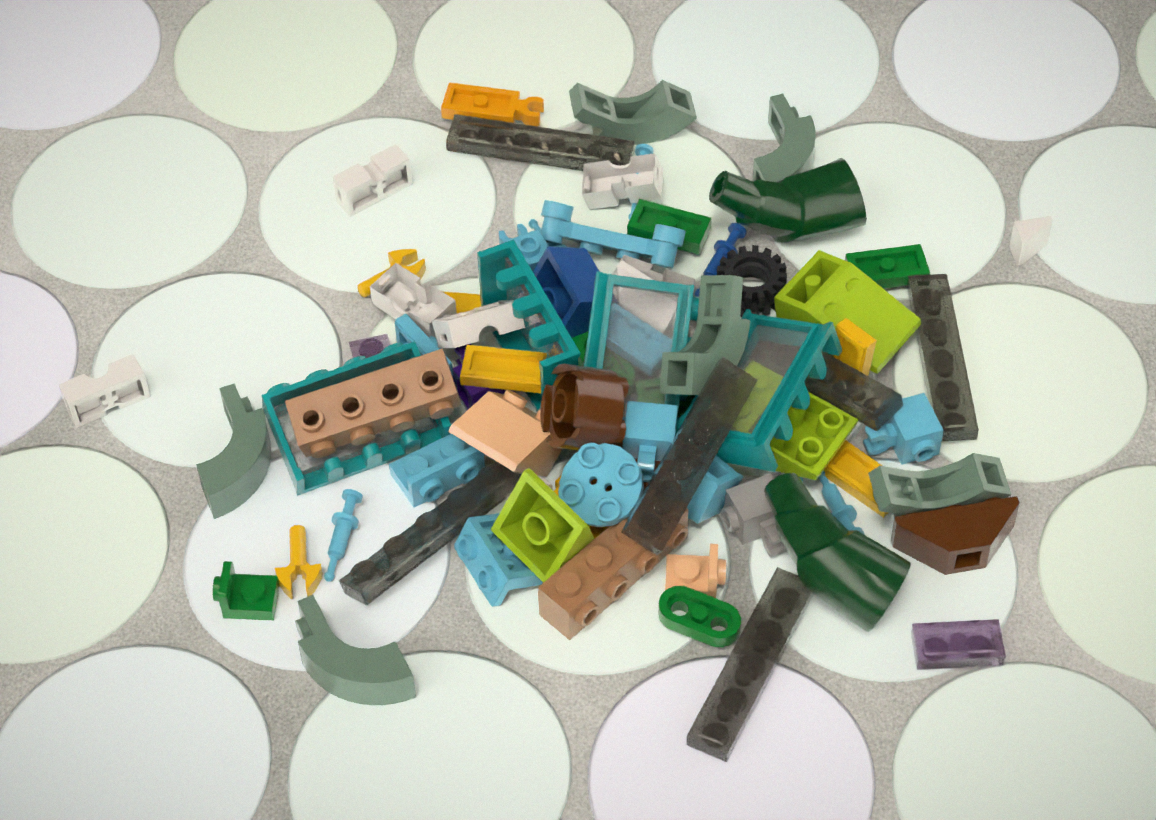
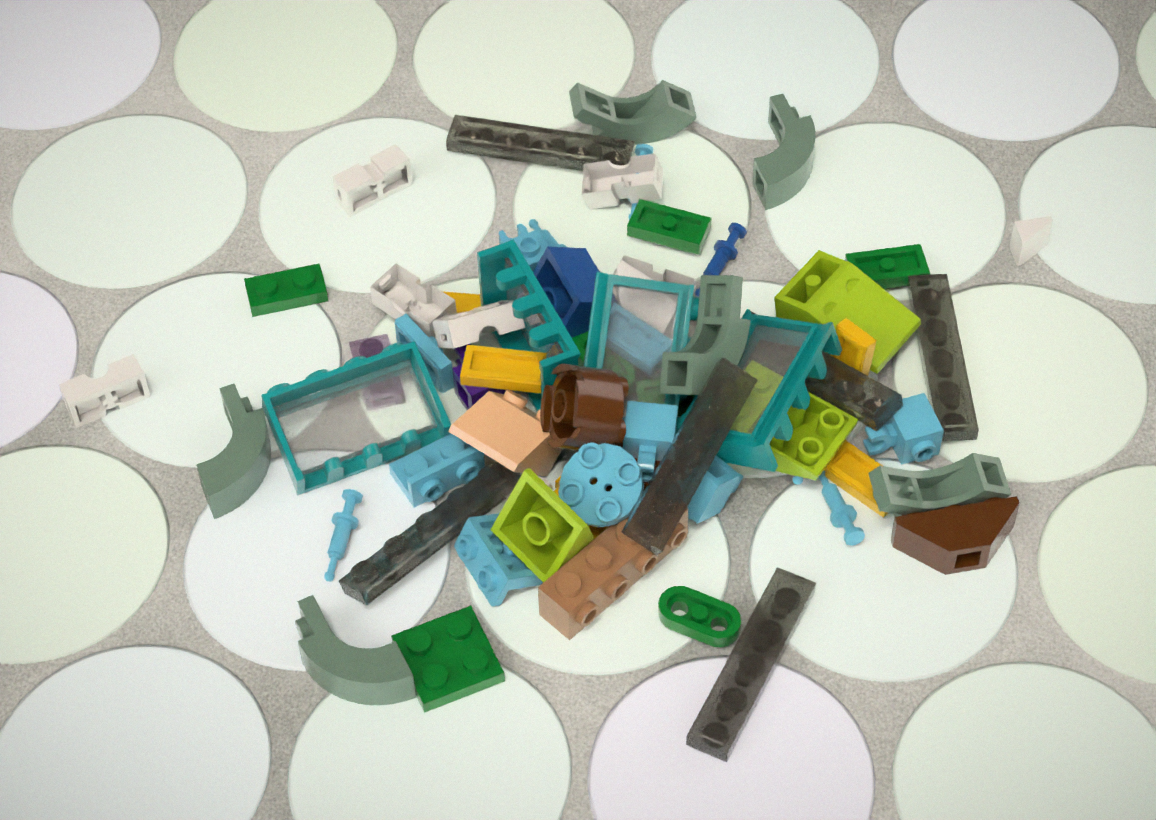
(245, 594): green bracket -> none
(286, 290): none -> green plate
(298, 564): yellow bar -> none
(373, 404): medium nougat brick -> none
(402, 257): yellow bar -> none
(449, 658): none -> green plate
(491, 104): light orange plate -> none
(661, 248): medium azure plate -> none
(696, 571): light nougat bracket -> none
(751, 515): light grey brick -> none
(759, 266): black tyre -> none
(799, 206): dark green piece -> none
(832, 562): dark green piece -> none
(957, 644): clear purple plate -> none

